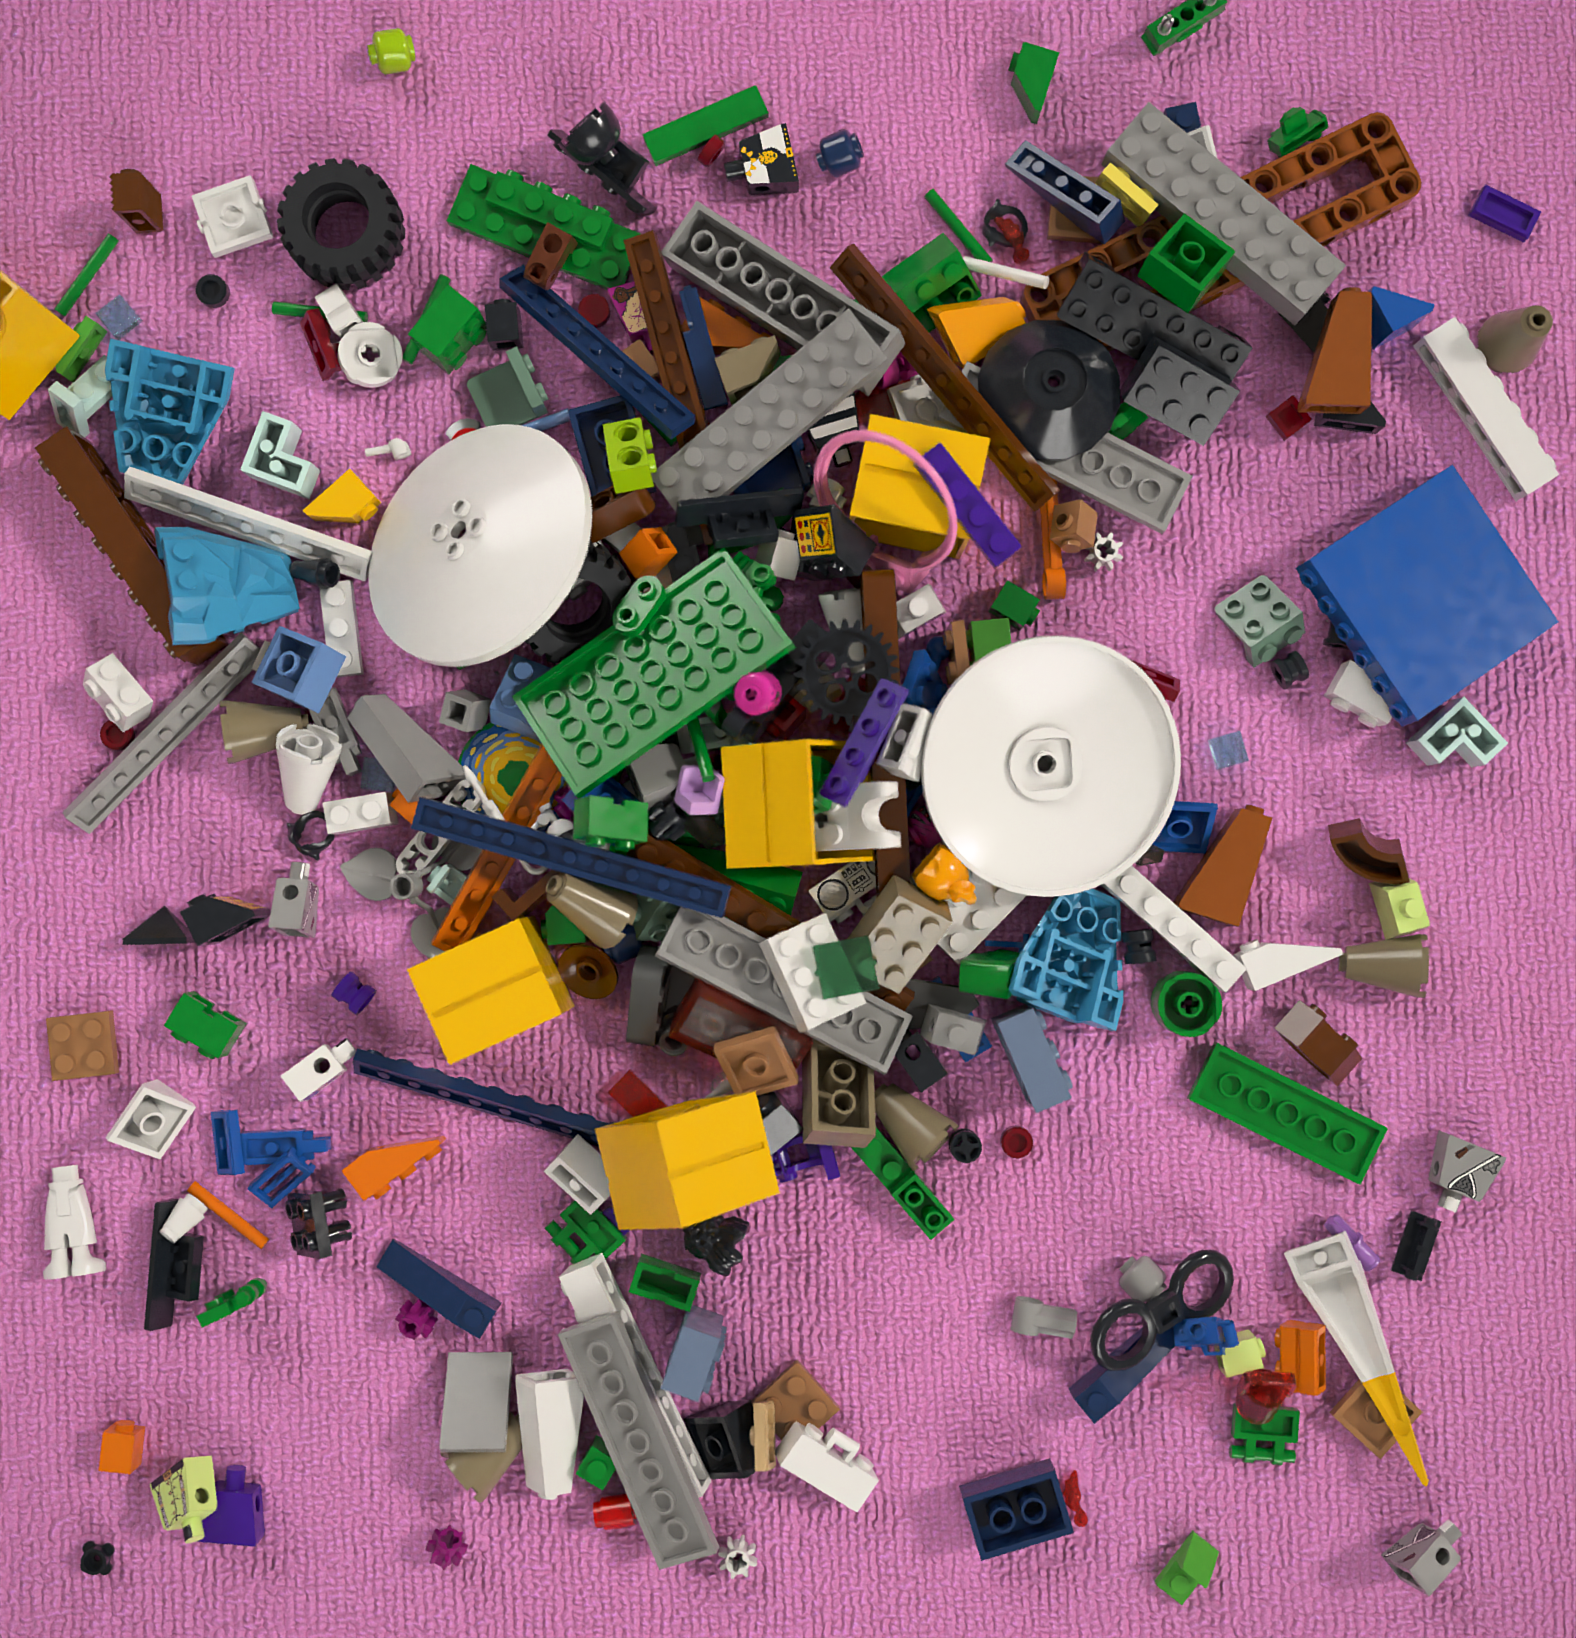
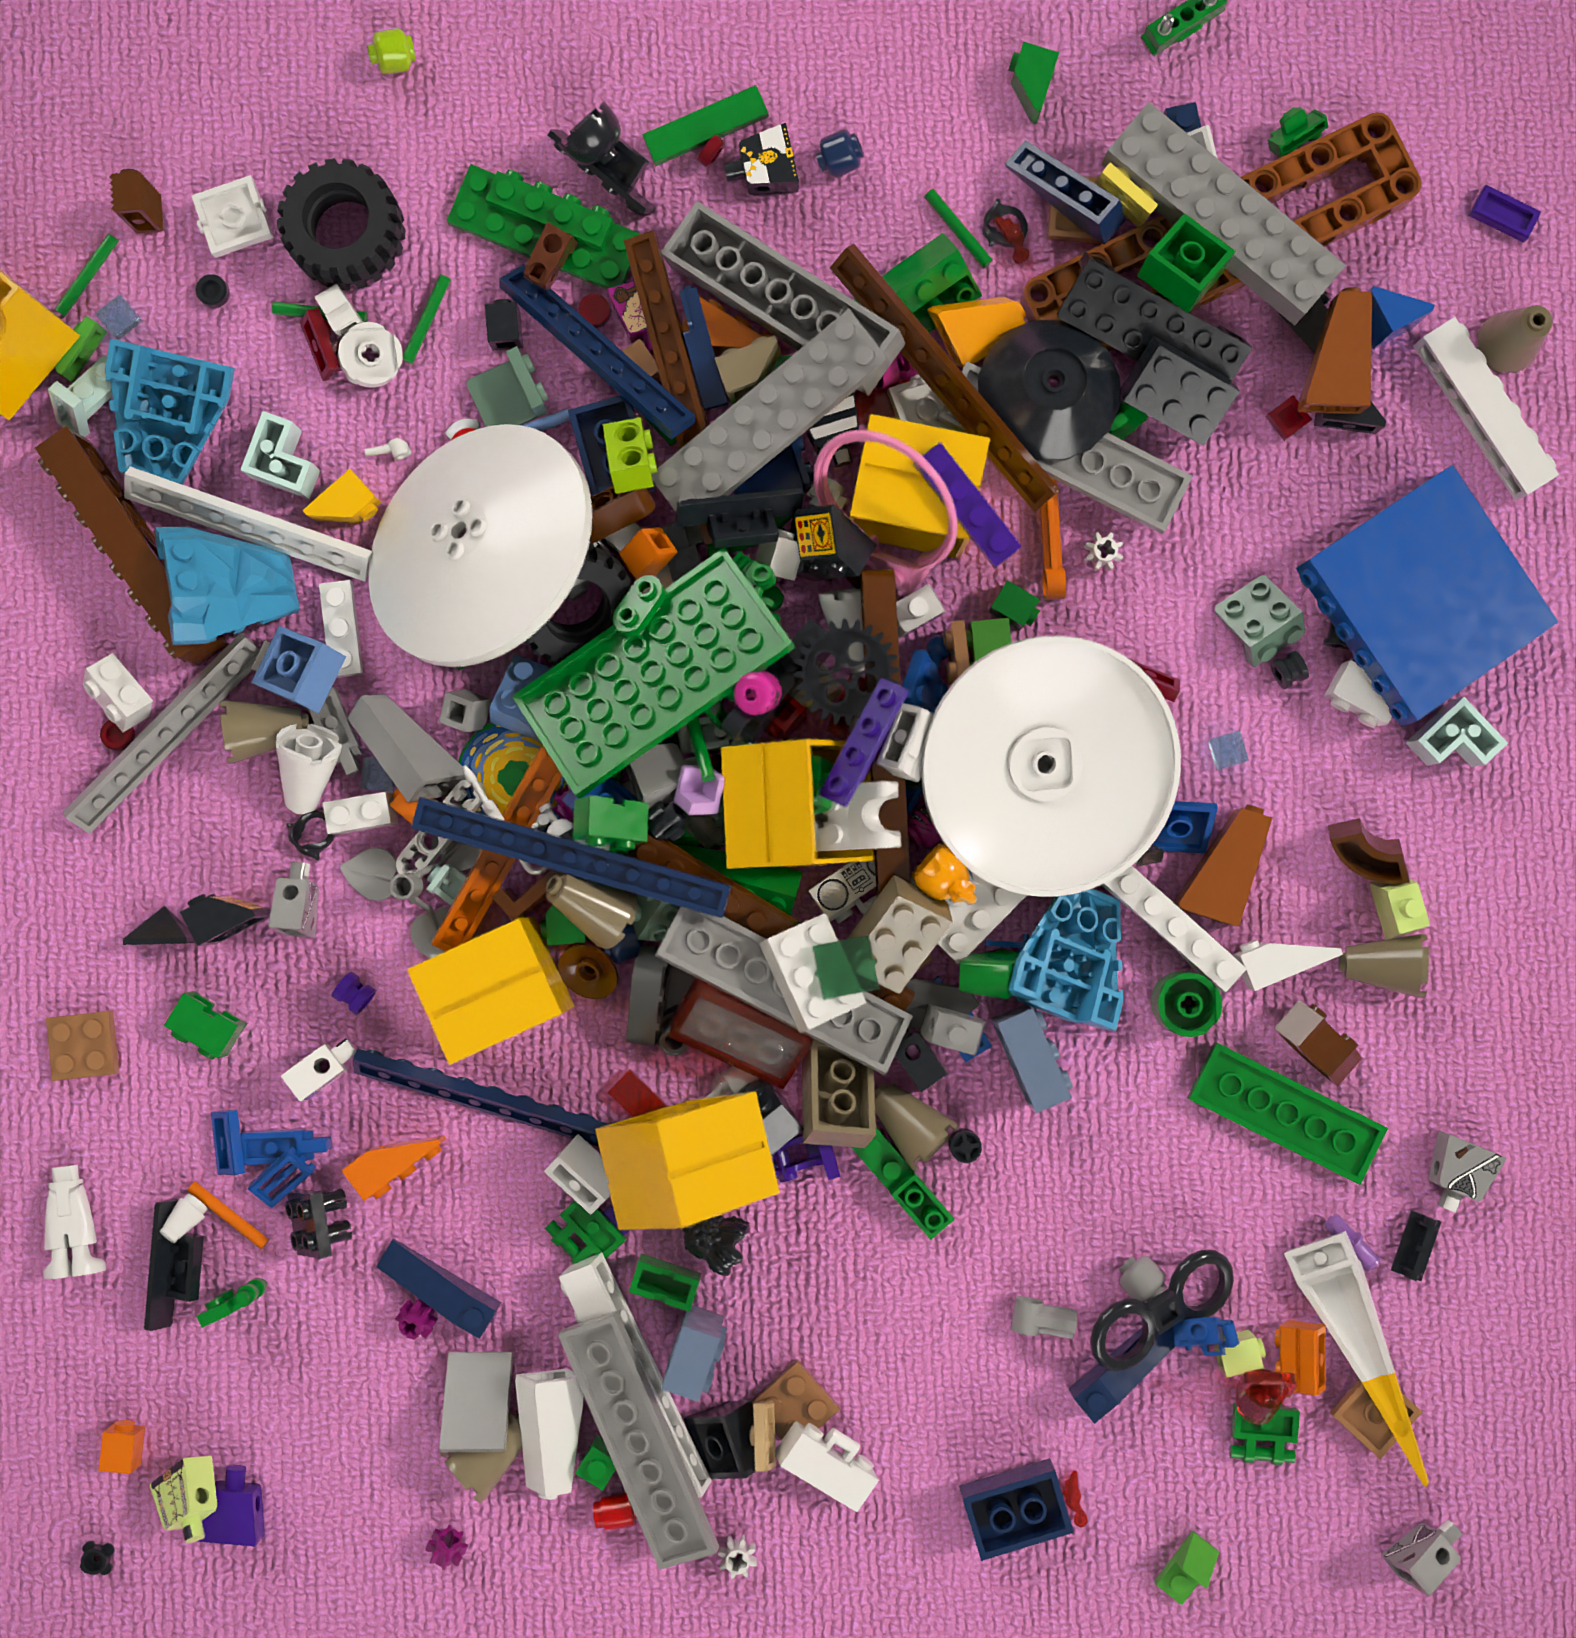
(151, 1119): white slope -> none
(317, 572): black cone -> none
(449, 330): green brick -> none
(756, 1062): medium nougat plate -> none
(1007, 273): white bar -> none
(1016, 1141): dark red tile -> none
(1073, 526): medium nougat brick -> none
(1138, 946): black wheel -> none

